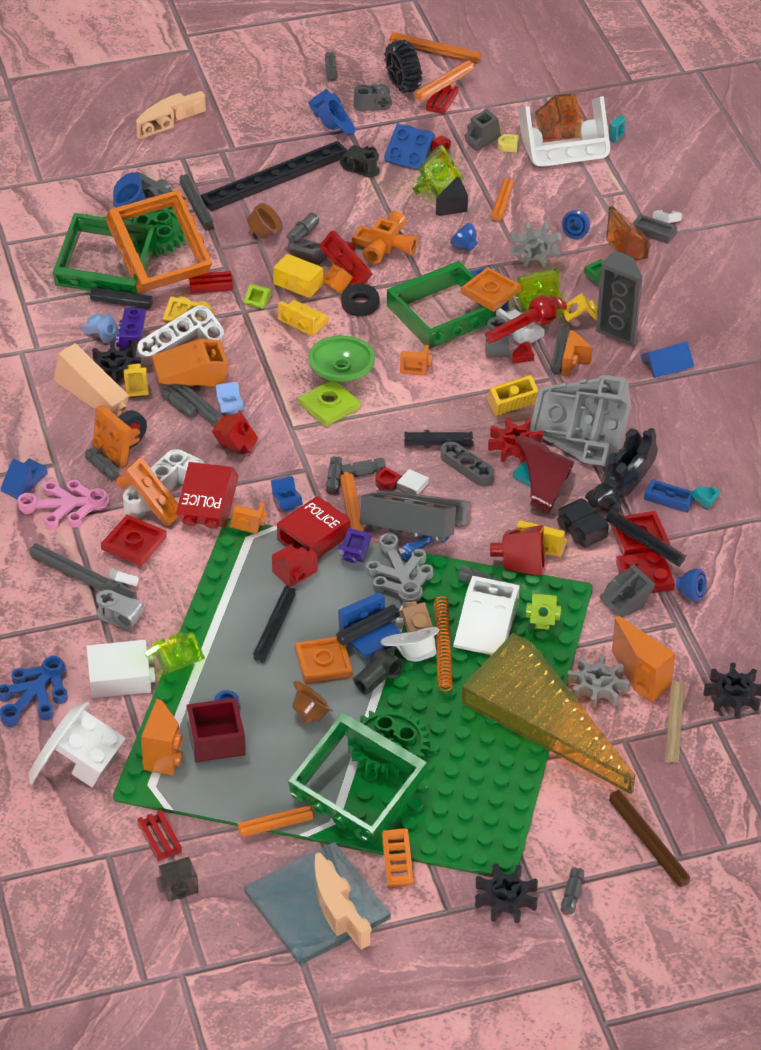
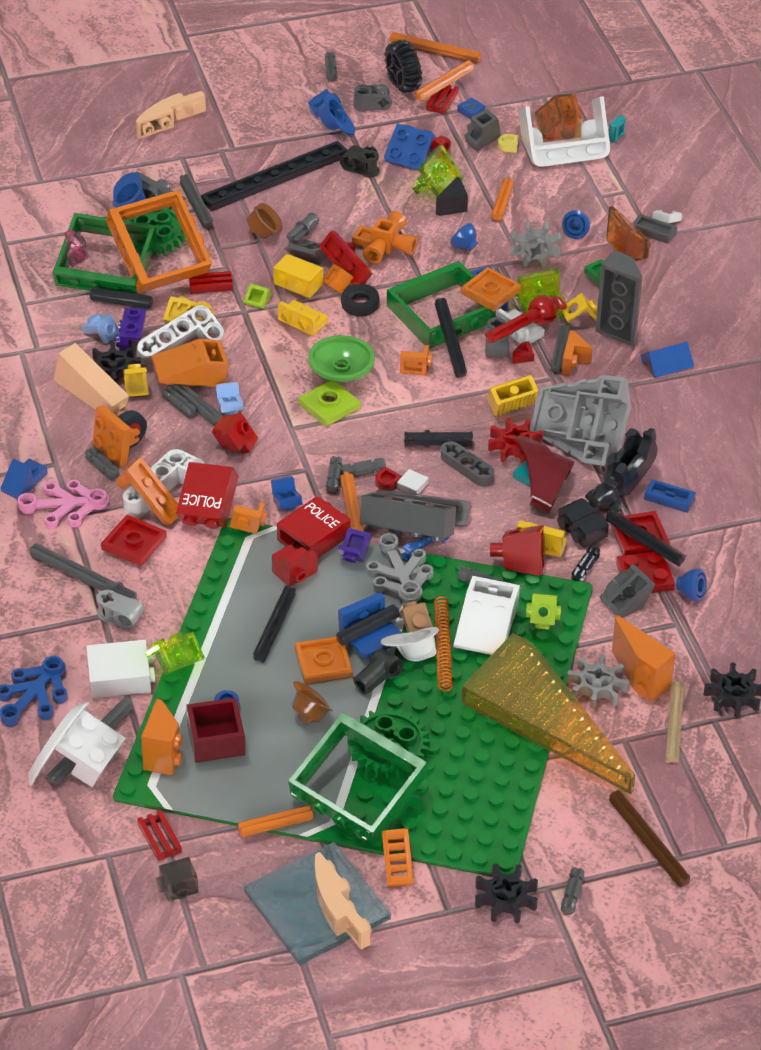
(78, 247): none -> clear pink bracket
(112, 719): none -> dark grey axle
(118, 575): white tile -> none
(450, 337): none -> black axle
(470, 107): none -> blue tile
(585, 563): none -> black axle
(705, 495): teal tile -> none

